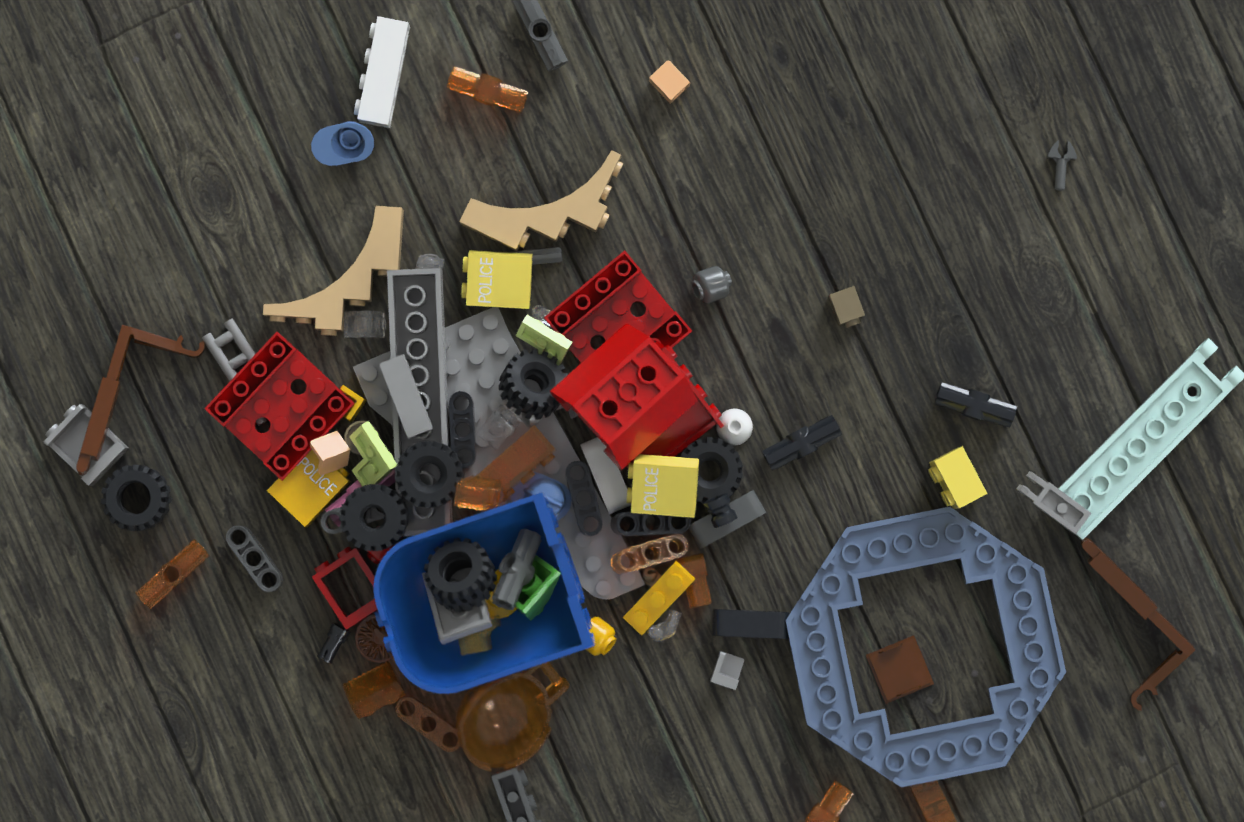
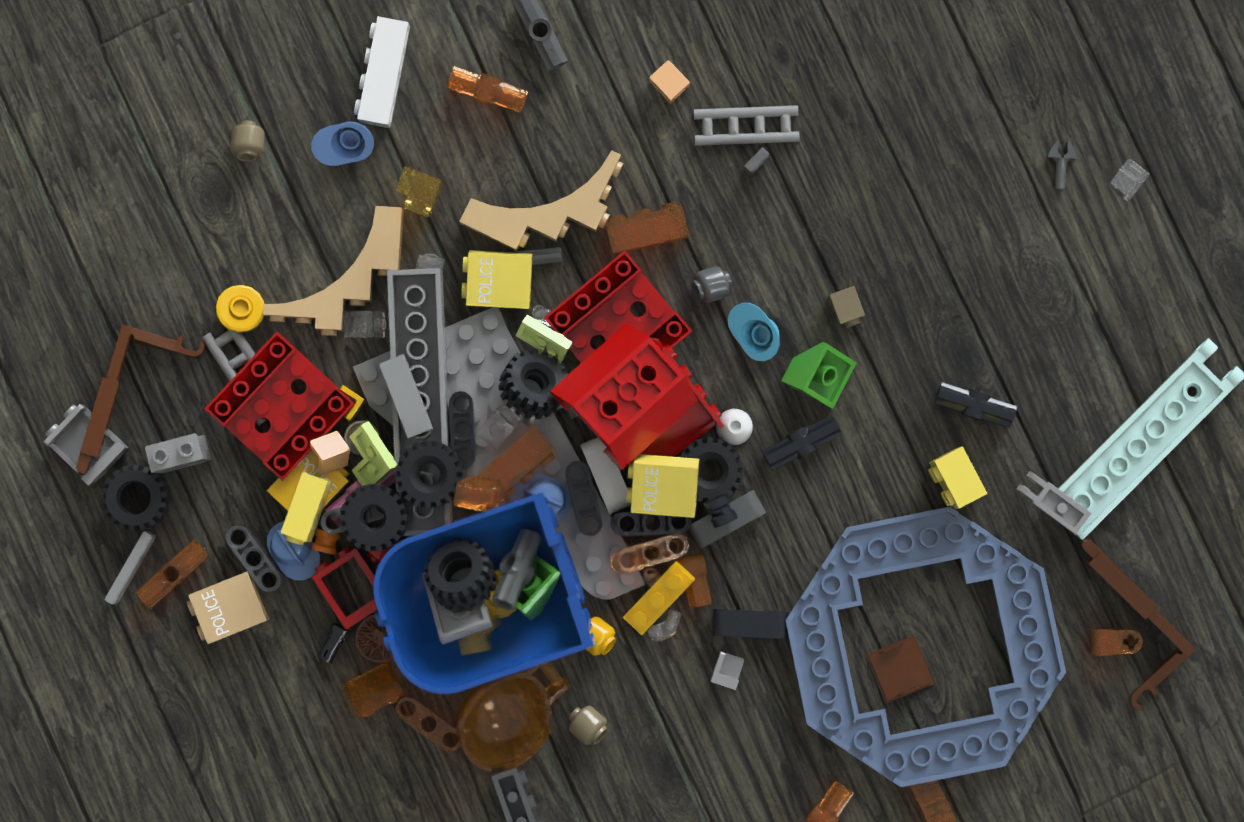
(130, 567): none -> light grey tile
(177, 453): none -> light grey panel
(227, 608): none -> tan brick
(240, 309): none -> yellow wheel
(247, 141): none -> dark tan head
(293, 559): none -> medium blue piece
(306, 508): none -> light yellow brick
(325, 542): none -> orange wheel
(421, 191): none -> clear yellow brick
(588, 725): none -> dark tan head
(647, 228): none -> clear orange brick
(754, 331): none -> medium azure piece
(756, 161): none -> flat silver tile
(758, 114): none -> light grey bar
(820, 373): none -> bright green slope
(1110, 642): none -> clear orange piece
(1129, 178): none -> clear panel

